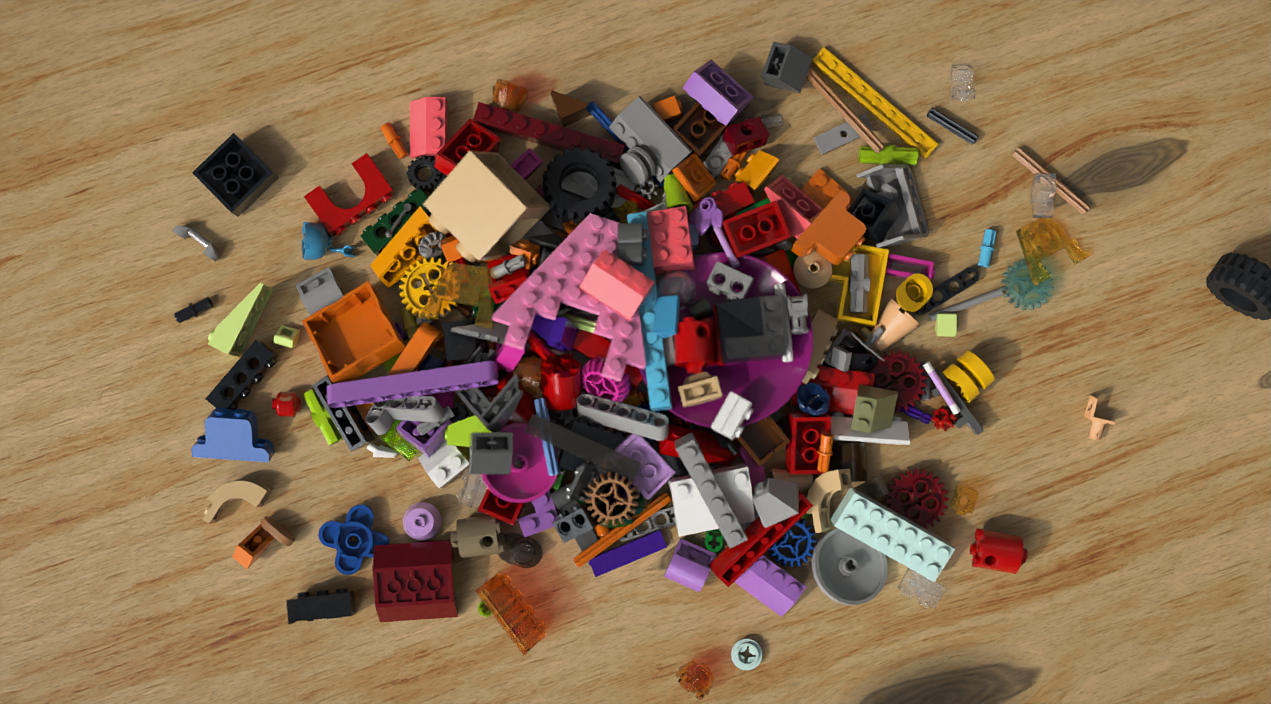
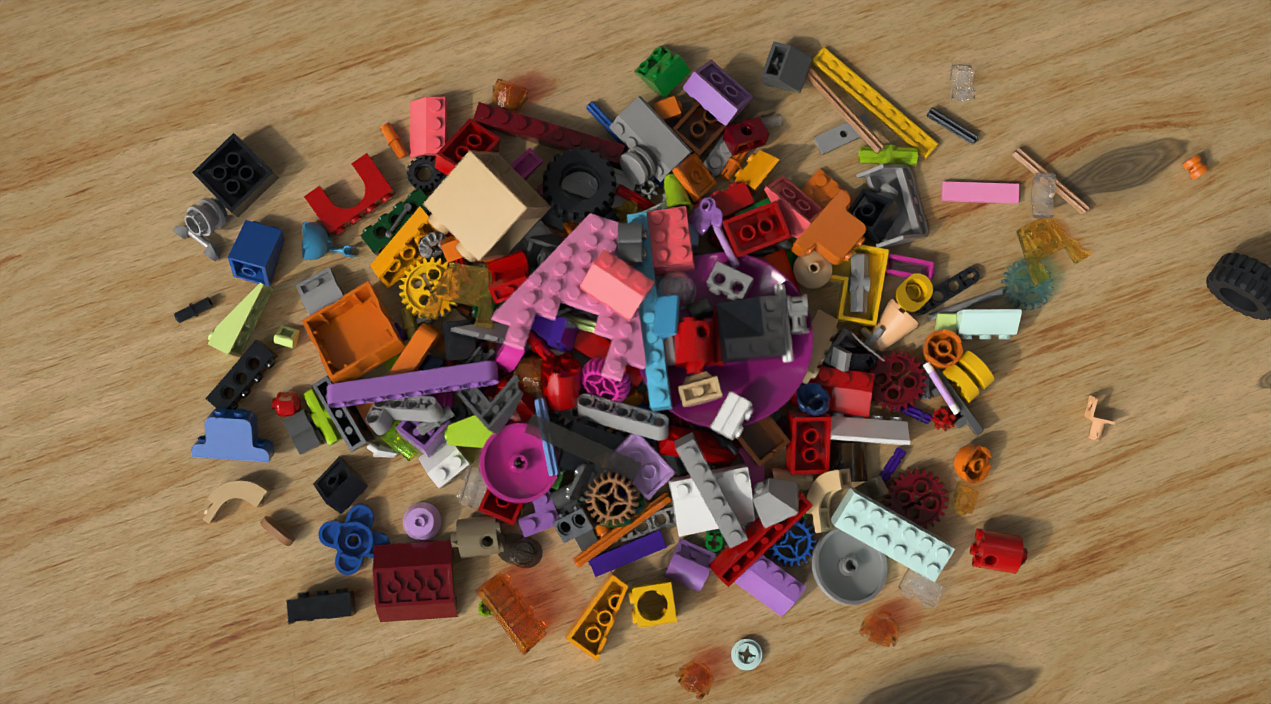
(205, 216): none -> light grey piece
(252, 546): orange slope -> none
(256, 252): none -> blue slope
(303, 431): none -> dark grey brick
(340, 485): none -> black slope
(491, 452): dark grey slope -> none
(508, 267): light grey axle -> none
(528, 250): orange bracket -> none
(569, 108): reddish brown slope -> none
(597, 617): none -> light orange wedge
(662, 70): none -> green slope
(666, 615): none -> yellow brick
(825, 451): orange axle -> none
(873, 409): olive slope -> none
(880, 628): none -> clear orange cylinder
(892, 464): none -> dark purple axle
(942, 348): none -> orange cylinder
(972, 463): none -> orange cylinder
(980, 192): none -> bright pink tile
(987, 248): medium azure axle -> none
(988, 323): none -> light aqua slope
(1195, 166): none -> orange wheel

